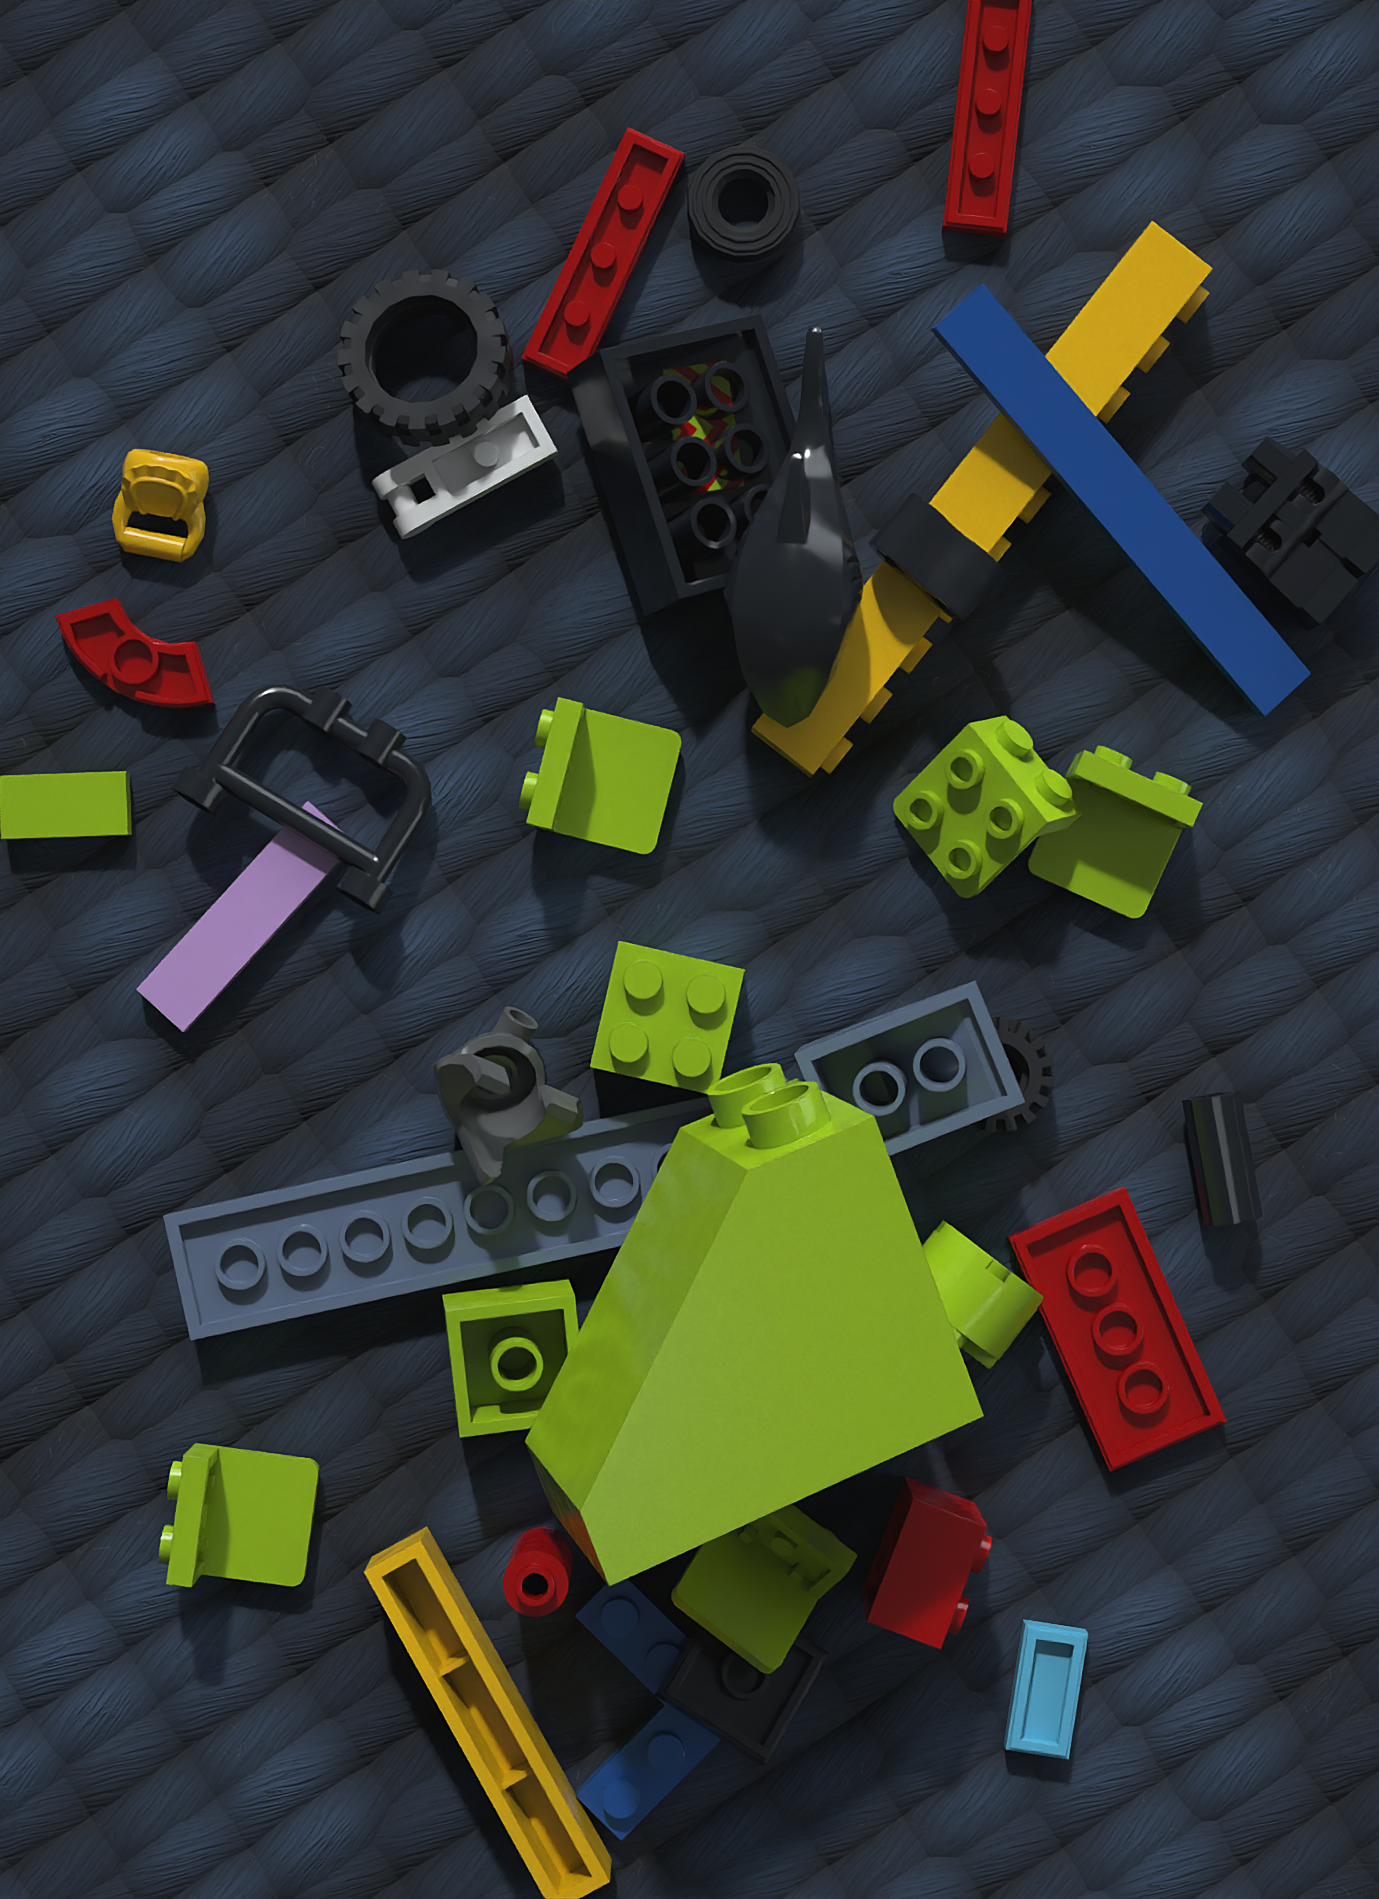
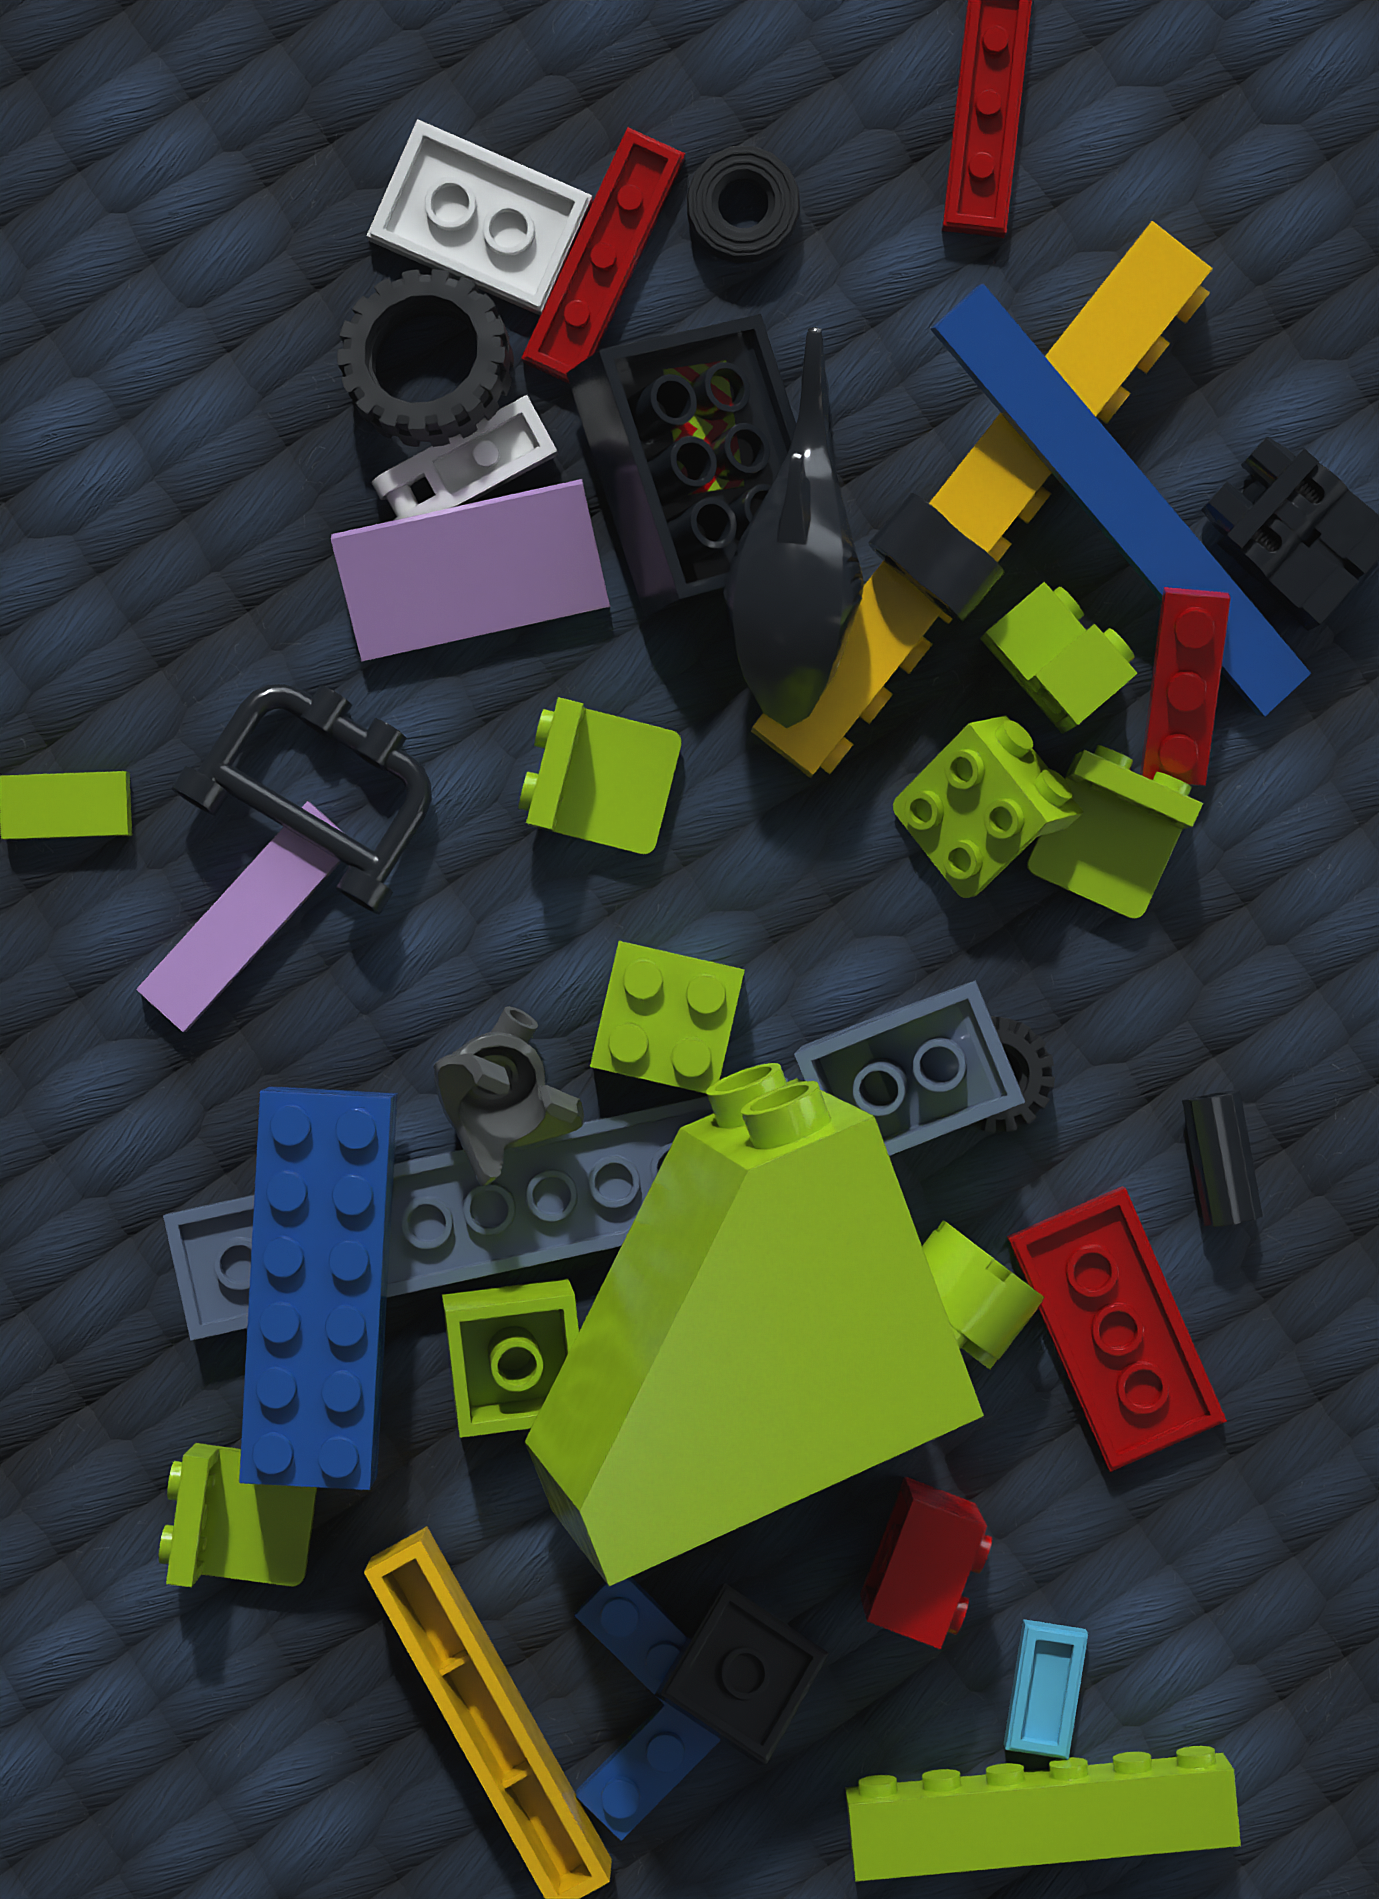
(133, 662): red tile -> none
(166, 488): yellow piece -> none
(318, 1288): none -> blue brick
(470, 570): none -> lavender tile
(479, 217): none -> white tile
(544, 1553): red brick -> none
(762, 1583): lime bracket -> none
(1042, 1814): none -> lime brick
(1057, 659): none -> lime brick
(1185, 684): none -> red plate

